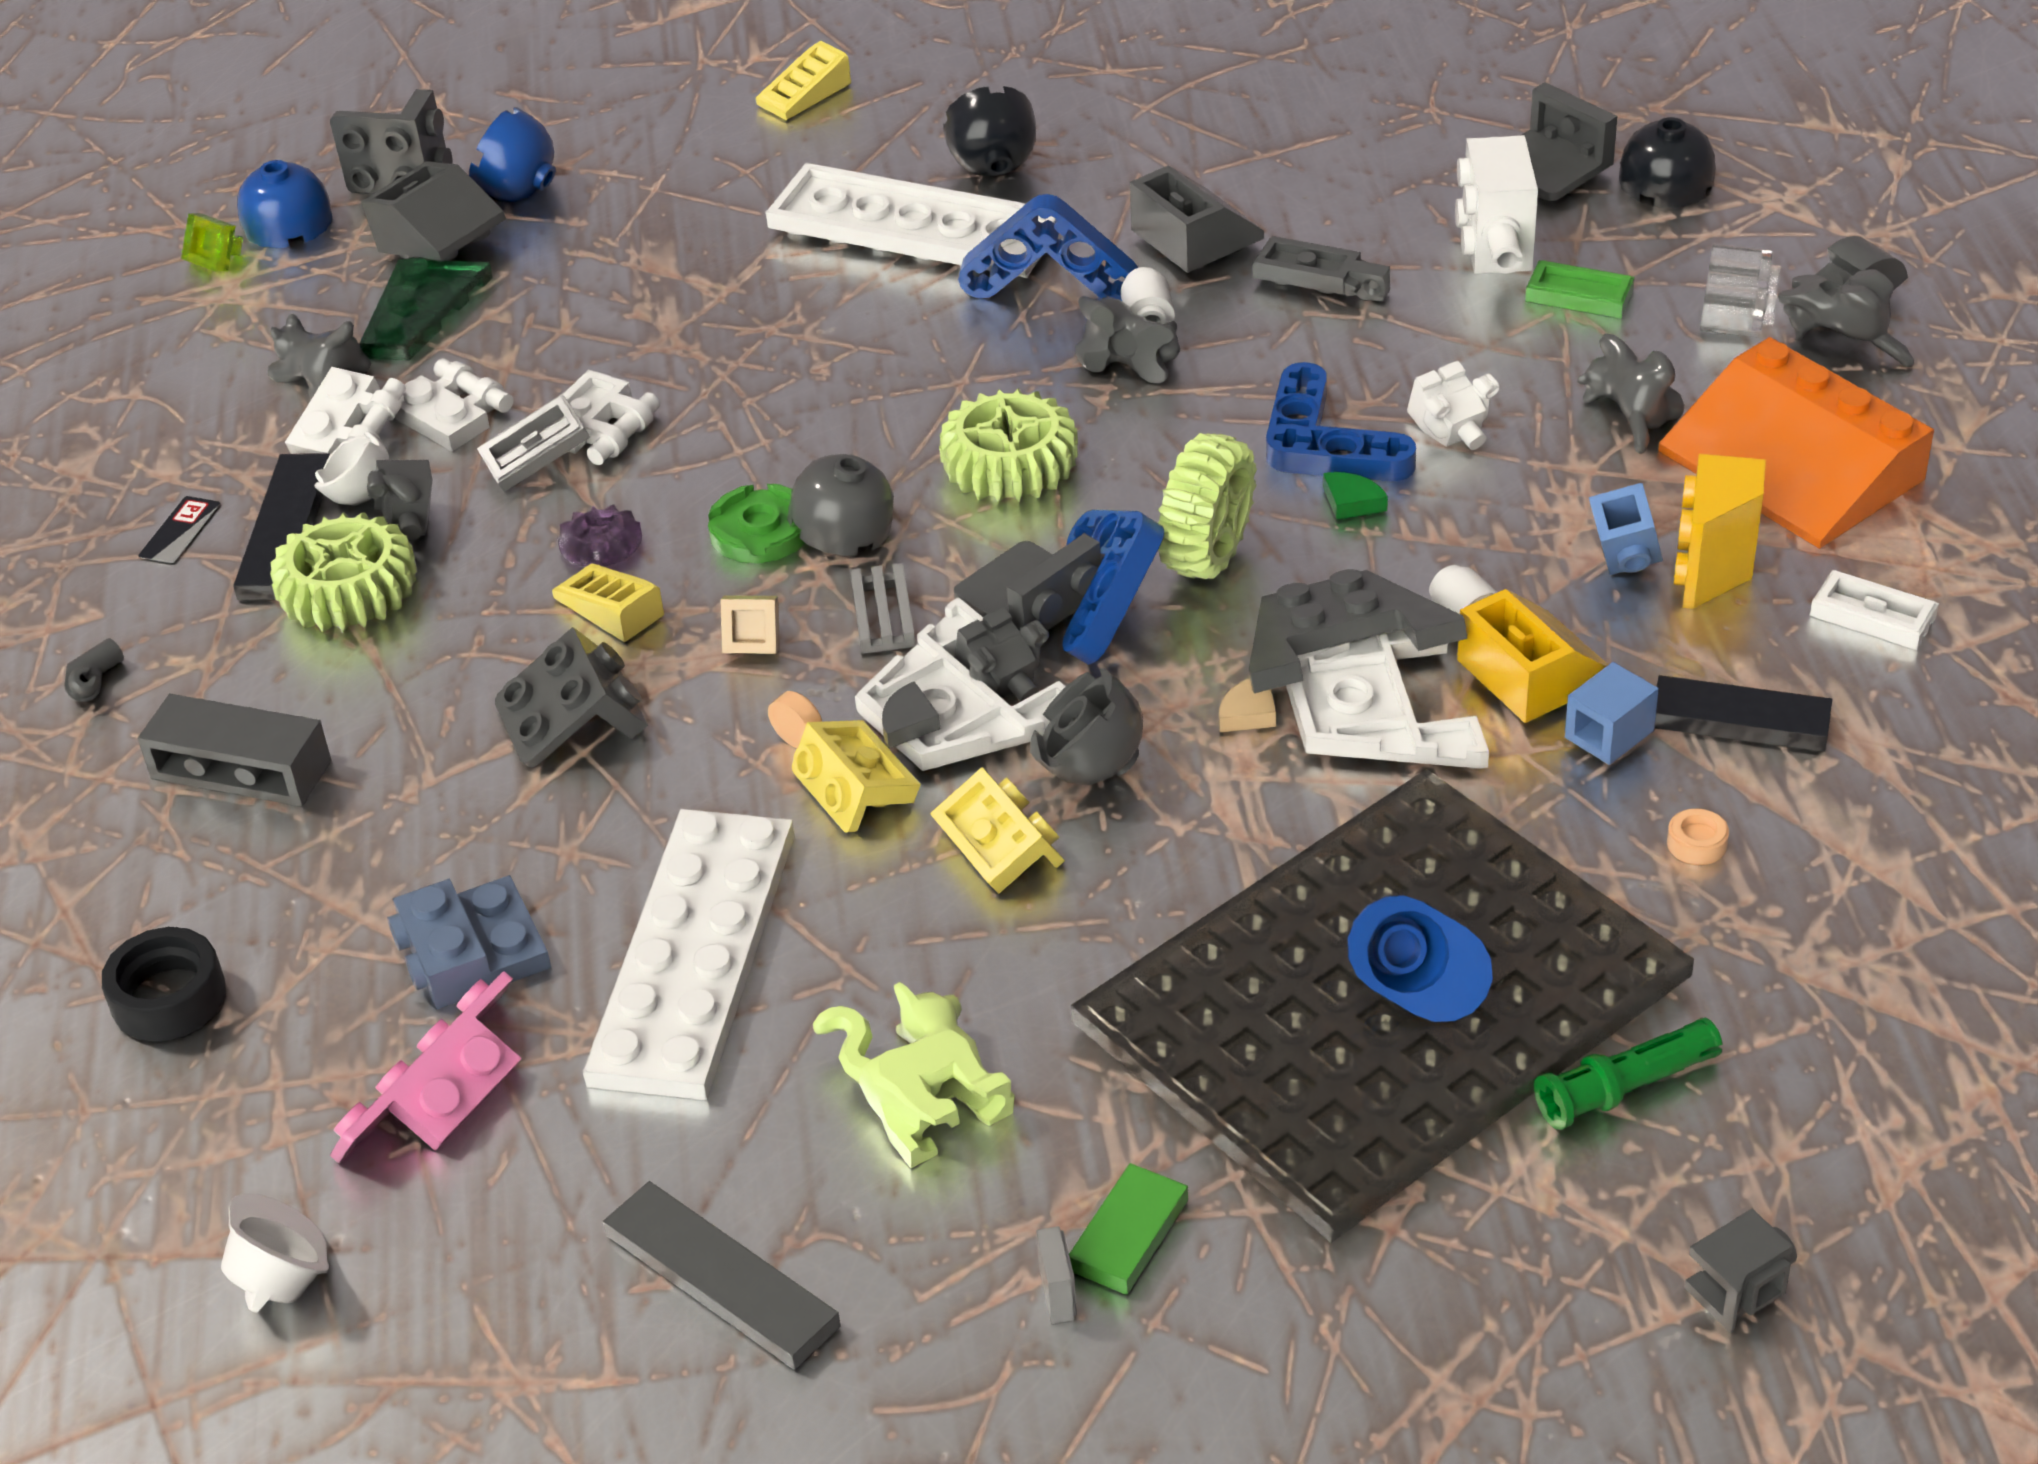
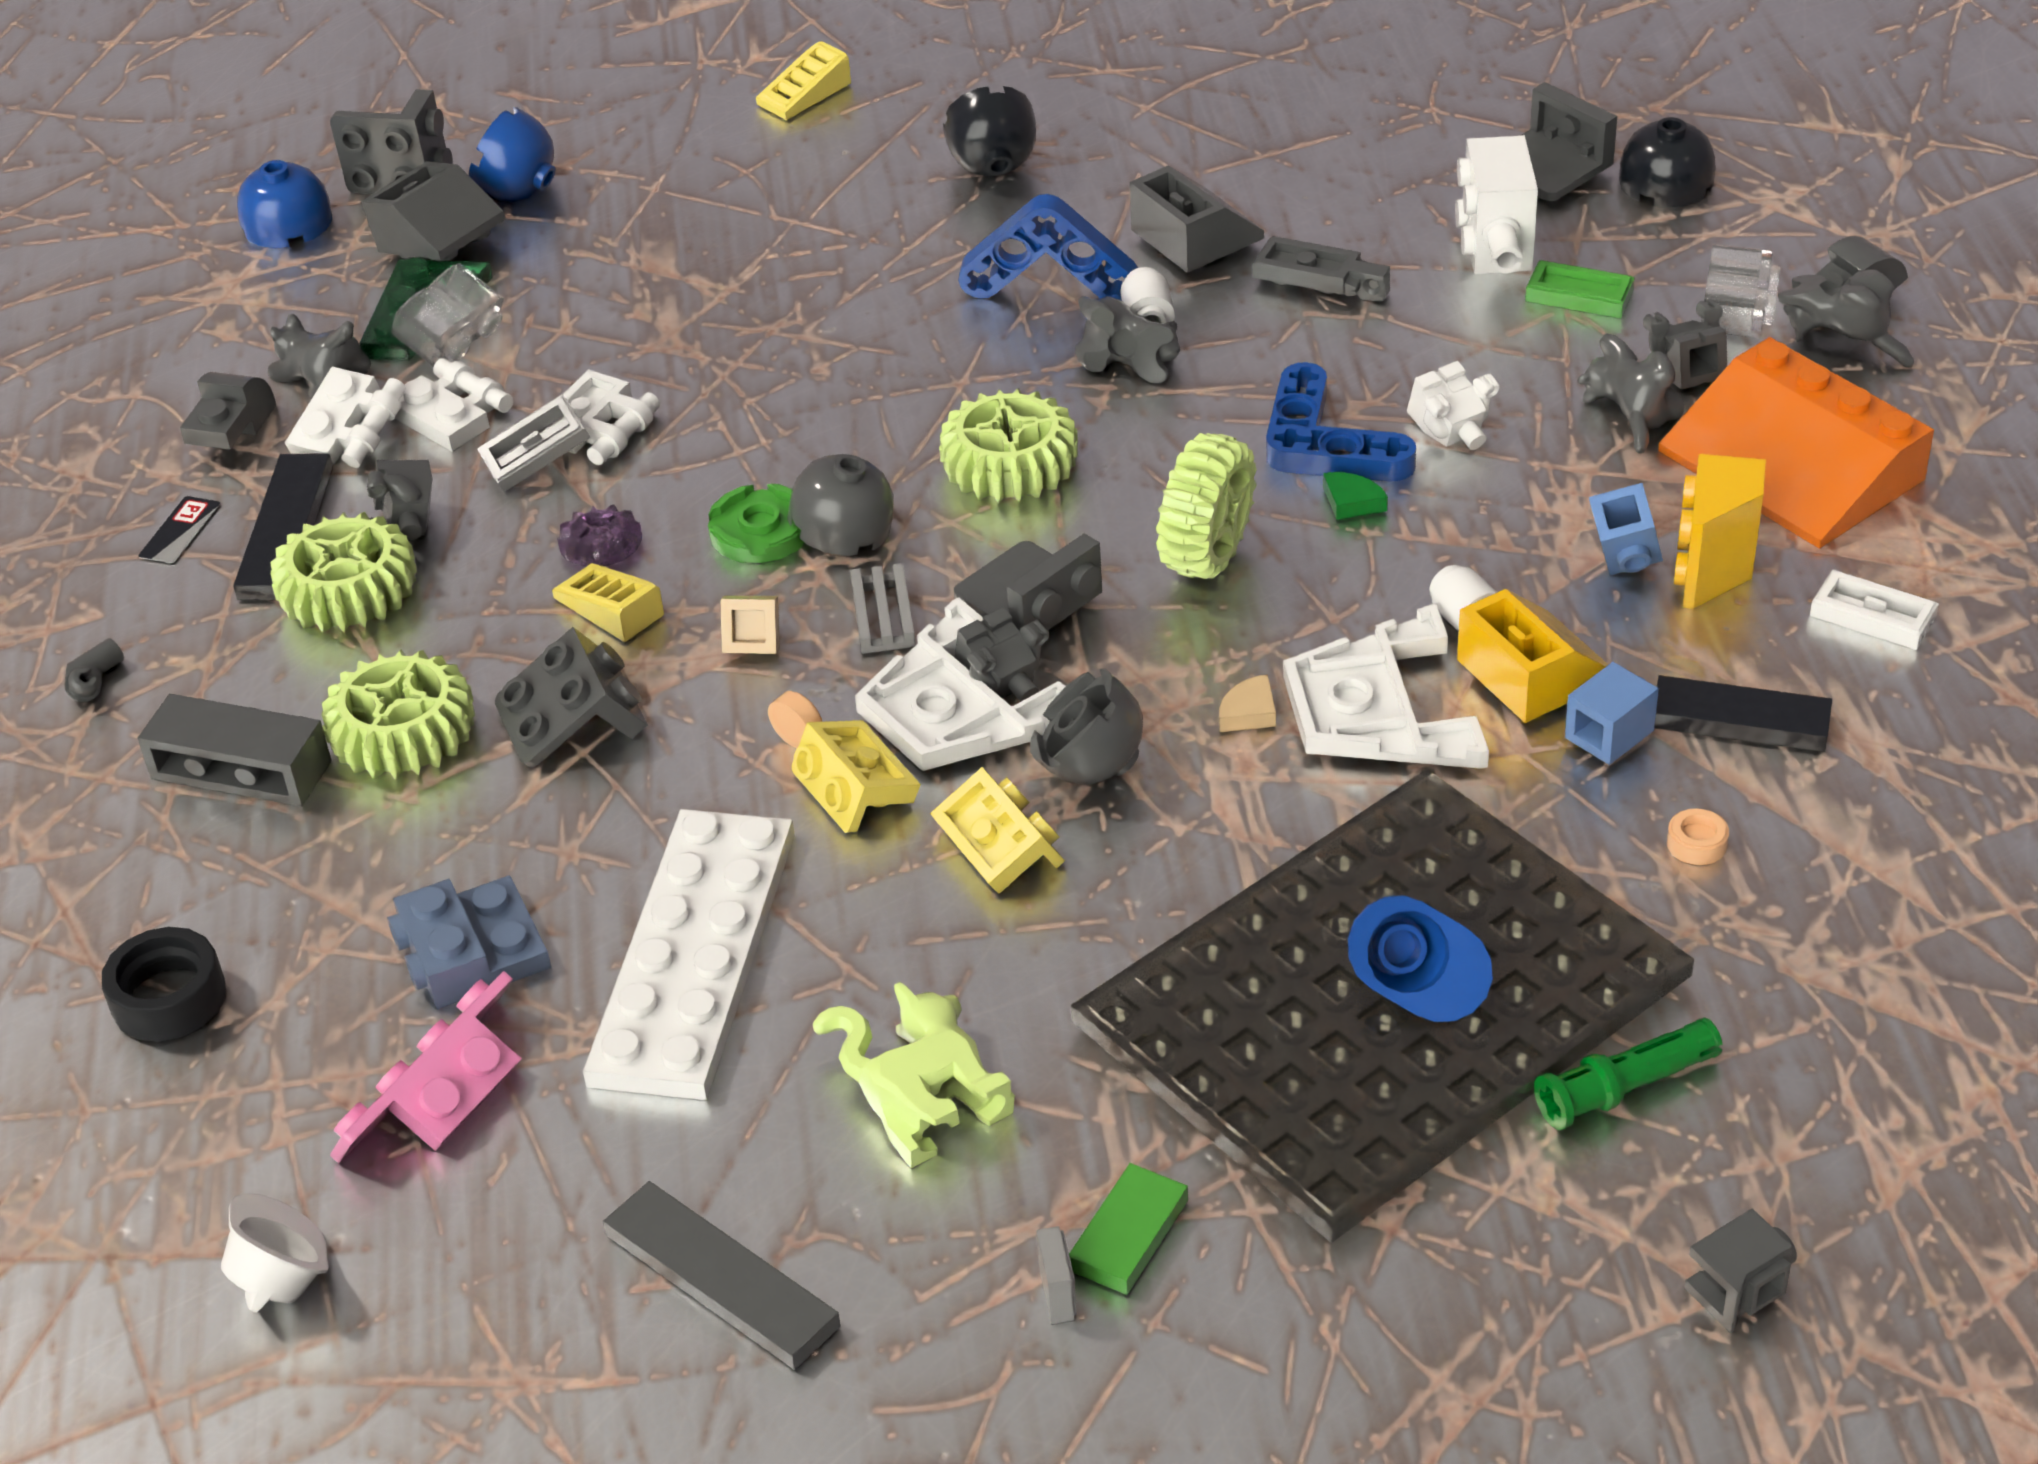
(210, 242): clear neon green tile -> none
(227, 409): none -> dark grey brick
(348, 468): white hair -> none
(398, 714): none -> yellowish green gear
(448, 315): none -> clear brick
(891, 214): white plate -> none
(908, 716): dark grey tile -> none
(1127, 550): blue beam -> none
(1338, 612): dark grey wing -> none
(1692, 346): none -> dark grey piece

